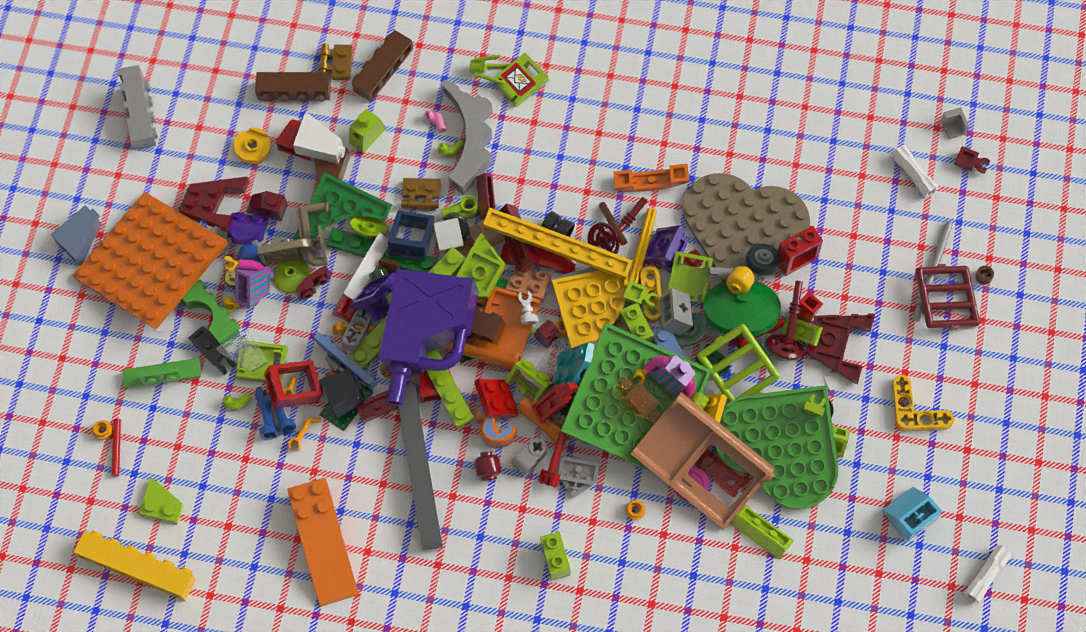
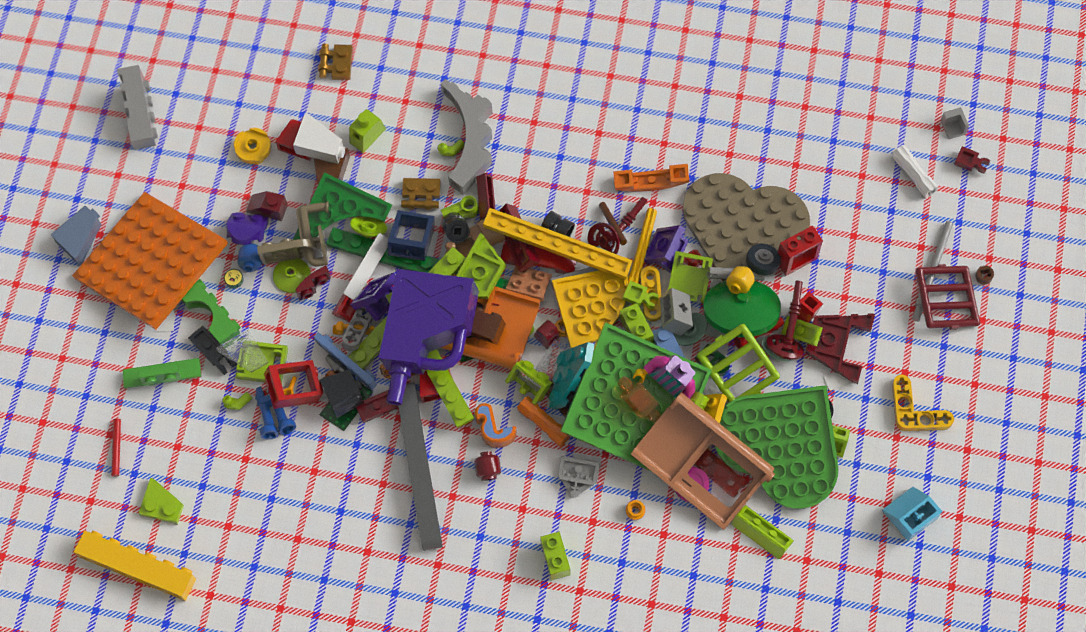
(98, 426): light orange plate -> none
(204, 199): dark red wing -> none
(251, 283): torso -> none
(293, 86): reddish brown brick -> none
(305, 427): light orange piece -> none
(323, 541): orange slope -> none
(377, 274): clear green tile -> none
(382, 65): reddish brown brick -> none
(390, 265): reddish brown plate -> none
(435, 118): bright pink arm -> none
(448, 234): white sticker -> none
(478, 66): lime plant -> none
(496, 398): red plate -> none
(520, 81): container -> none
(527, 318): white piece -> none
(527, 458): light grey piece -> none
(550, 477): red hinge -> none
(554, 401): red hinge -> none
(813, 408): lime tile -> none
(987, 574): white axle -> none

